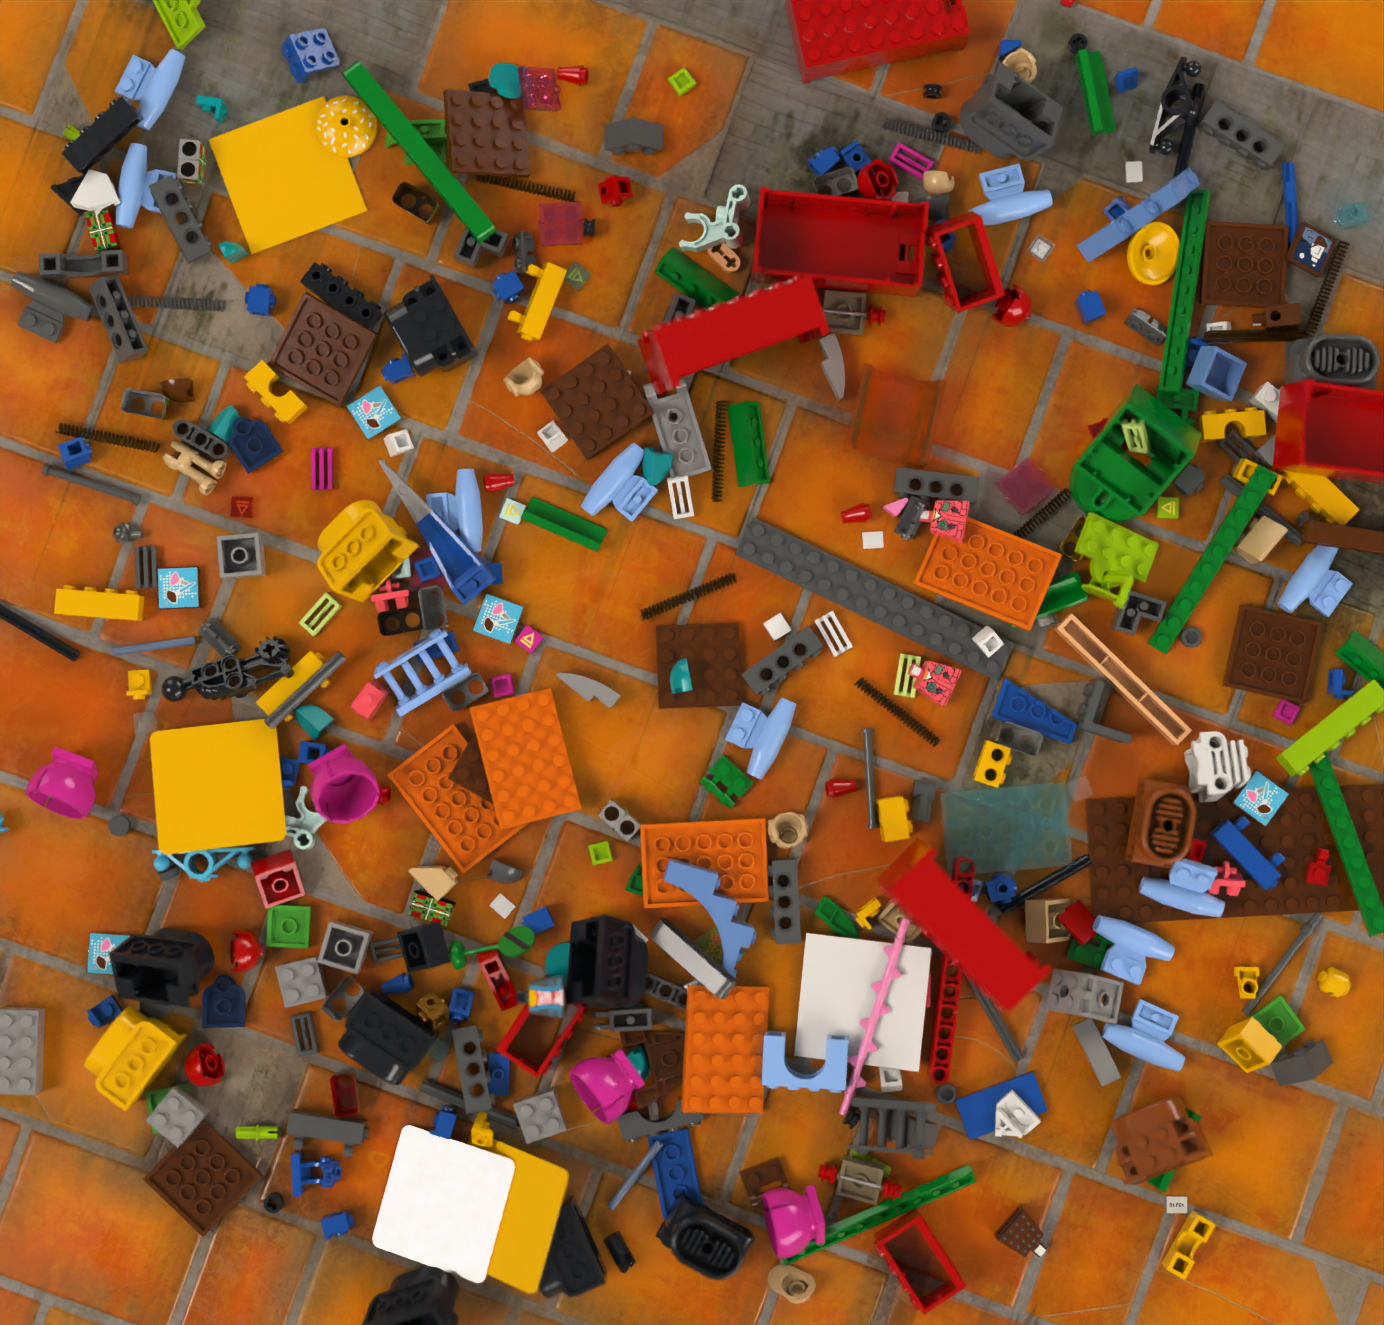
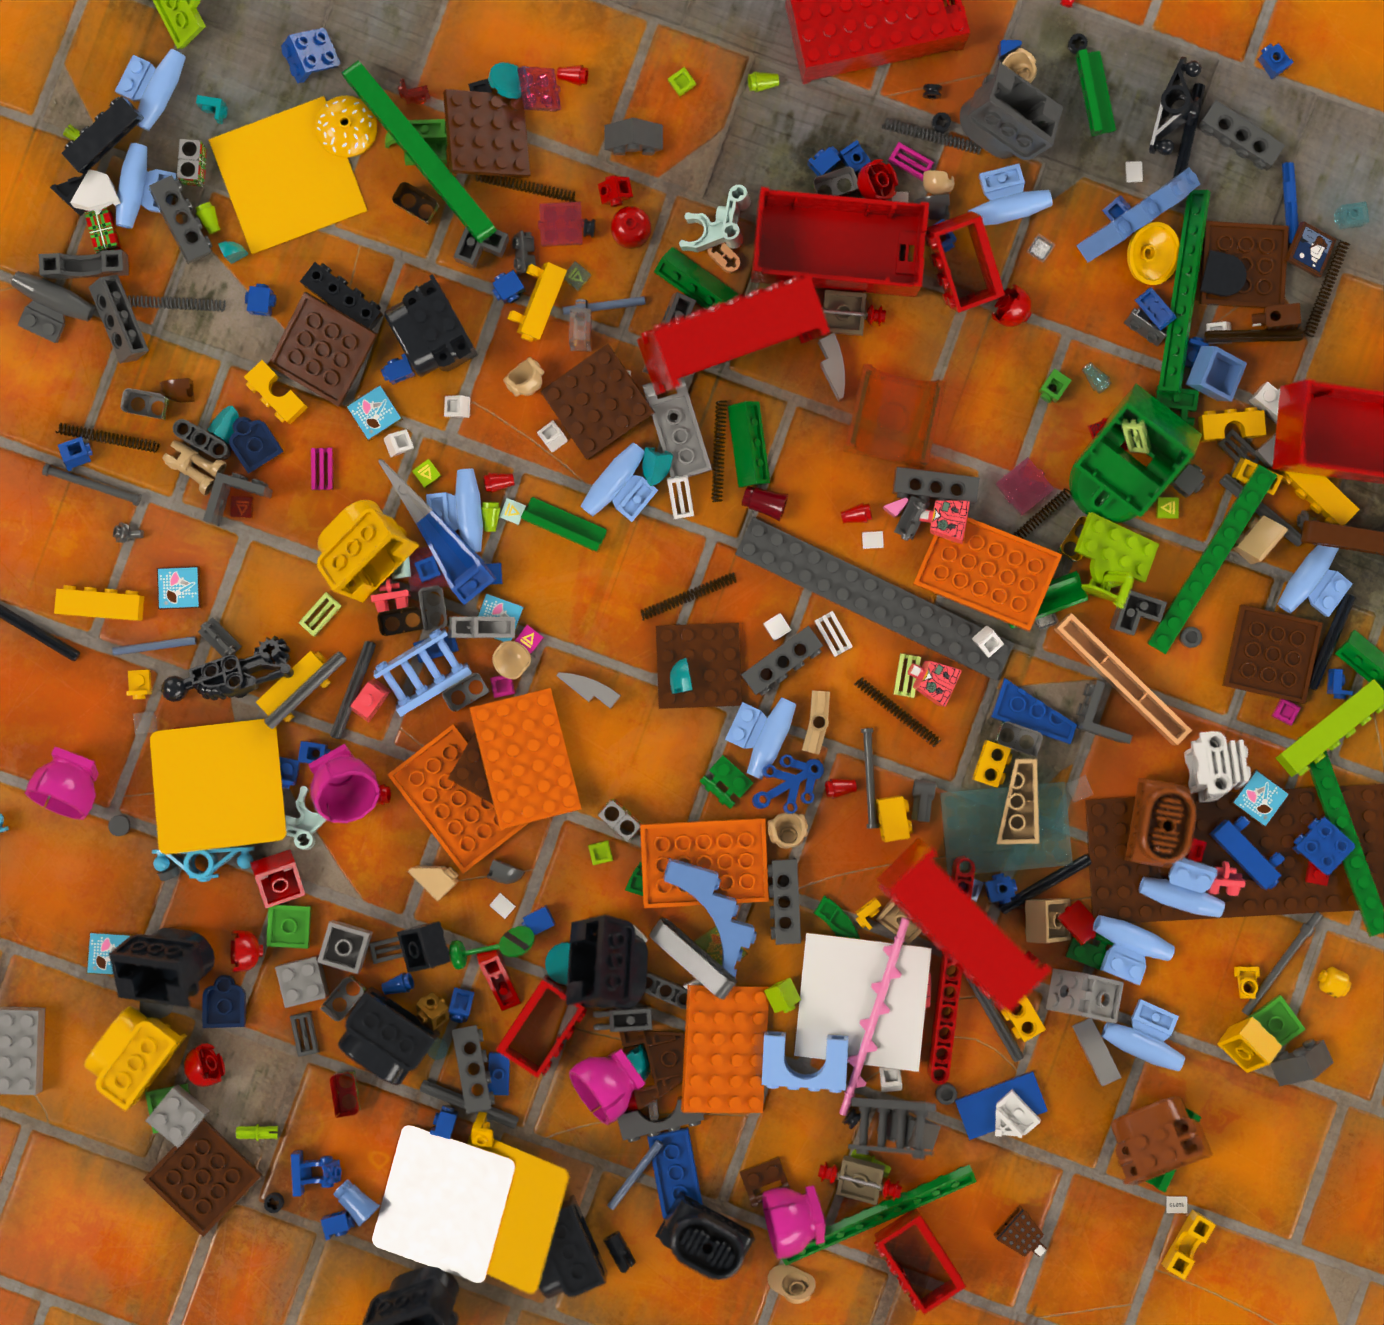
(104, 1012): blue bracket -> none
(138, 572): dark grey tile -> none
(208, 217): none -> lime cone
(221, 492): none -> dark grey bracket
(241, 556): light grey brick -> none
(313, 720): teal brick -> none
(326, 1127): dark grey brick -> none
(353, 689): none -> dark grey axle
(356, 1202): none -> medium blue plant
(415, 95): none -> clear red bracket
(426, 473): none -> lime tile
(429, 909): piece -> none
(457, 406): none -> white slope
(481, 627): none -> light grey slope
(490, 515): none -> lime cone
(511, 659): none -> tan helmet
(540, 1115): light grey brick -> none
(545, 996): torso -> none
(580, 326): none -> clear torso
(610, 304): none -> sand blue piece
(631, 227): none -> red cylinder
(761, 81): none -> lime cone
(765, 502): none -> dark red plant
(783, 996): none -> lime brick
(791, 782): none -> blue plant
(815, 736): none -> tan piece
(1020, 812): none -> tan wedge
(1026, 1014): none -> yellow brick
(1058, 380): none -> bright green brick
(1090, 306): blue brick -> none
(1098, 380): none -> clear light blue cone
(1126, 80): blue slope -> none
(1155, 308): none -> blue plate
(1223, 274): none -> black tile
(1272, 66): none -> blue brick
(1317, 361): dark grey brick -> none
(1323, 845): none -> blue bracket
(1331, 640): none -> black axle

